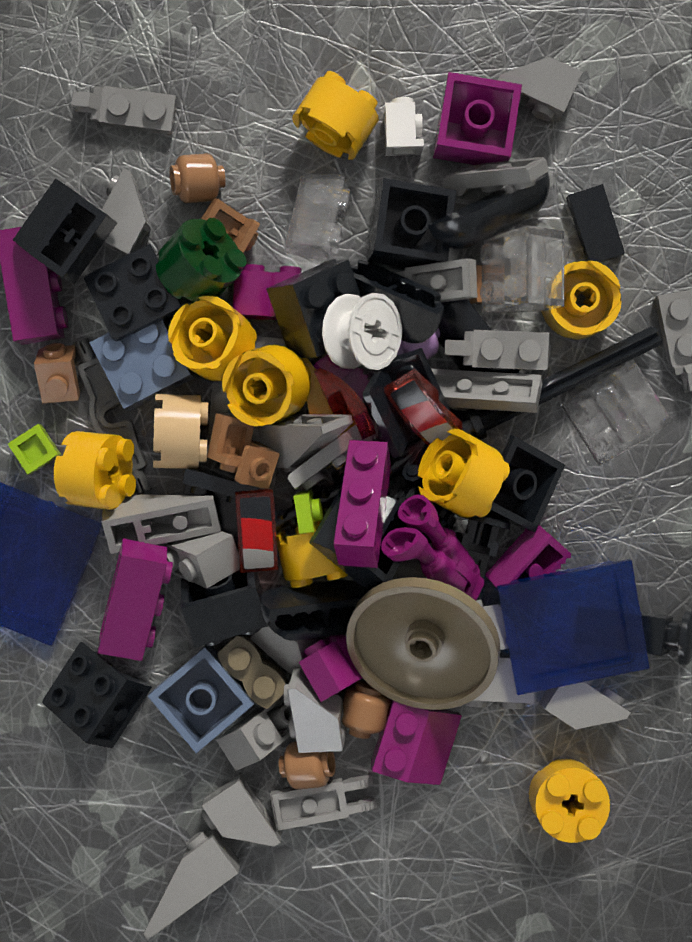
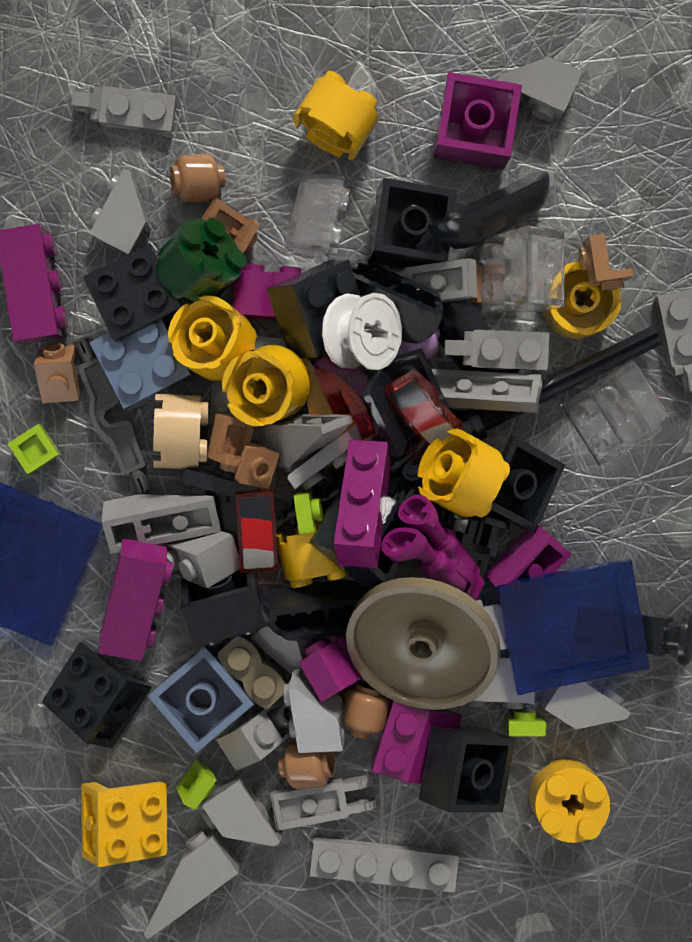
(64, 231): black slope -> none
(95, 470): yellow brick -> none
(123, 822): none -> yellow bracket
(196, 784): none -> lime plate
(384, 864): none -> light grey plate
(402, 128): white brick -> none
(466, 769): none -> black brick
(494, 175): light grey hinge -> none
(524, 723): none -> lime plate
(595, 224): black tile -> none
(595, 260): none -> medium nougat bracket

